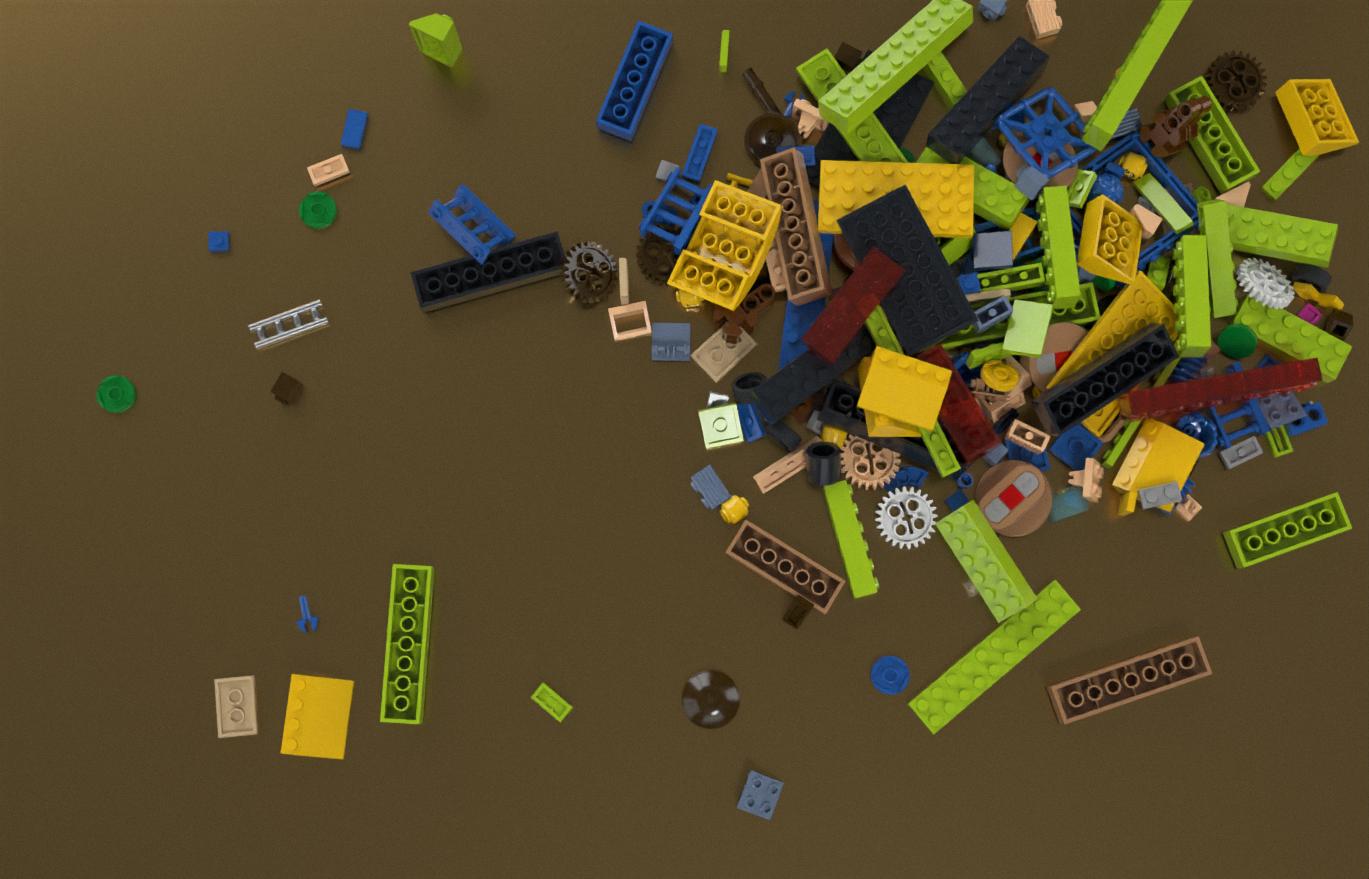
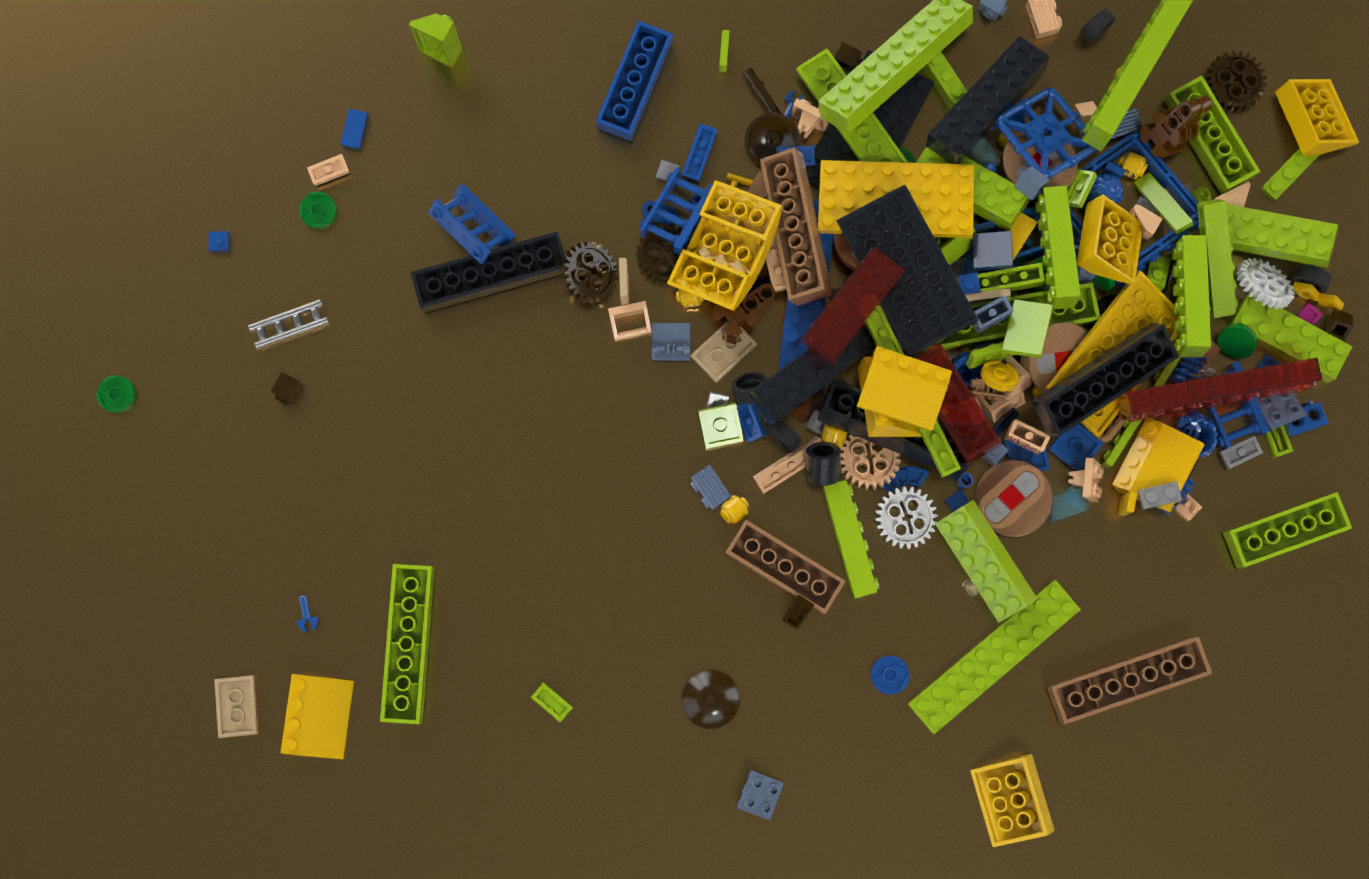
(1012, 800): none -> yellow slope
(1097, 25): none -> black tyre

